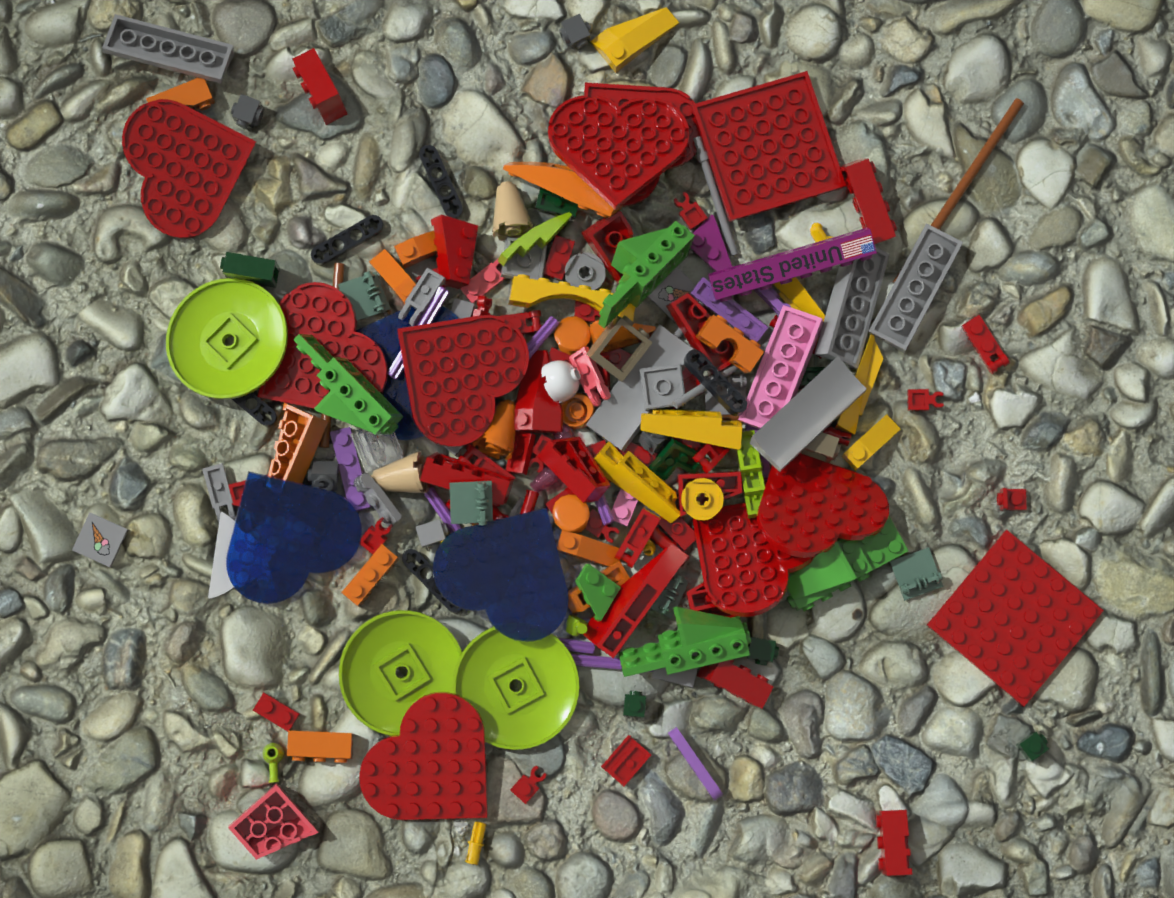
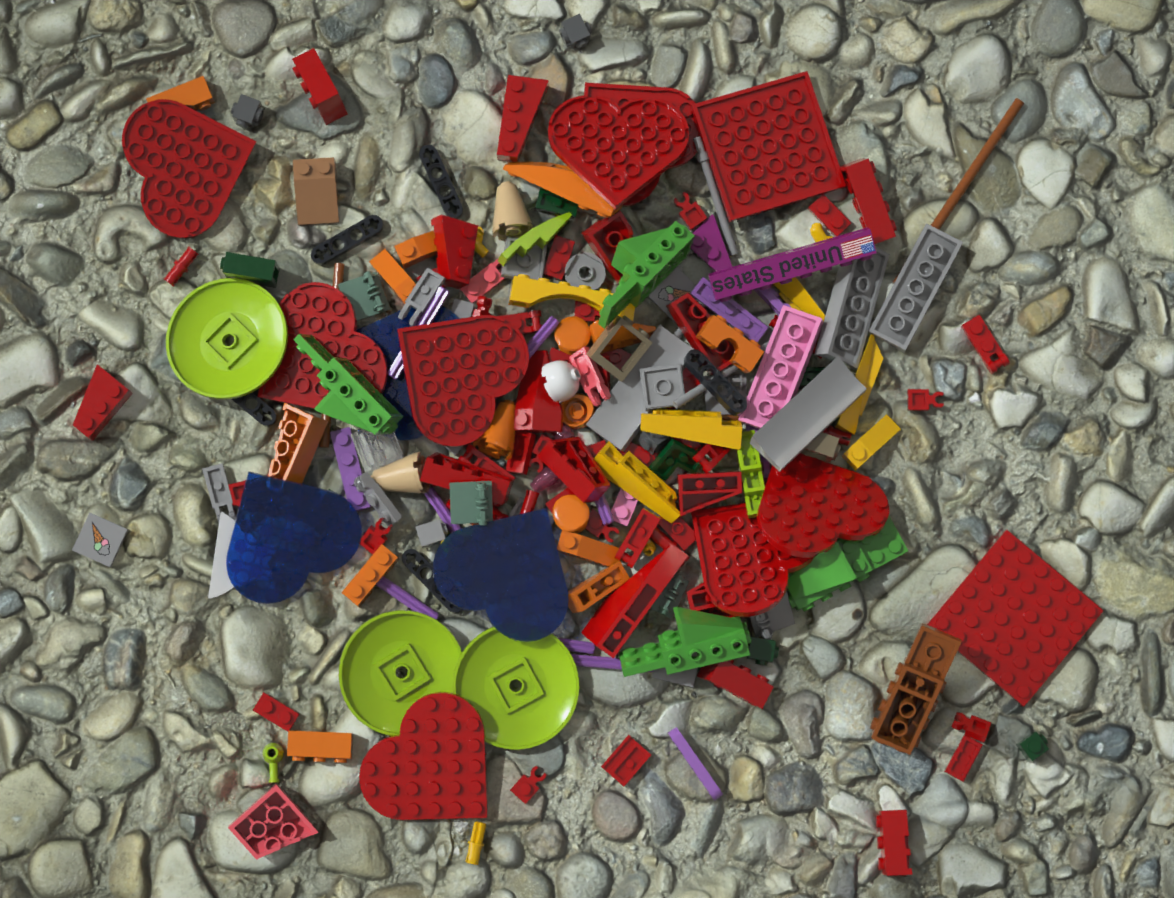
(100, 403): none -> red wedge
(168, 48): light grey arch -> none
(181, 266): none -> red pin
(316, 191): none -> medium nougat slope
(324, 475): dark grey brick -> none
(405, 598): none -> medium lavender axle
(479, 247): none -> yellow arm
(520, 109): none -> red wedge
(575, 625): lime bar -> none
(597, 590): bright green wing -> none
(629, 39): yellow wedge -> none
(634, 704): dark green brick -> none
(710, 507): yellow plate -> none
(773, 620): none -> light grey hinge
(829, 215): none -> red plate
(915, 690): none -> dark orange wedge
(916, 574): sand green hinge -> none
(963, 758): none -> red plate
(975, 726): none -> red plate
(1012, 499): red bracket -> none

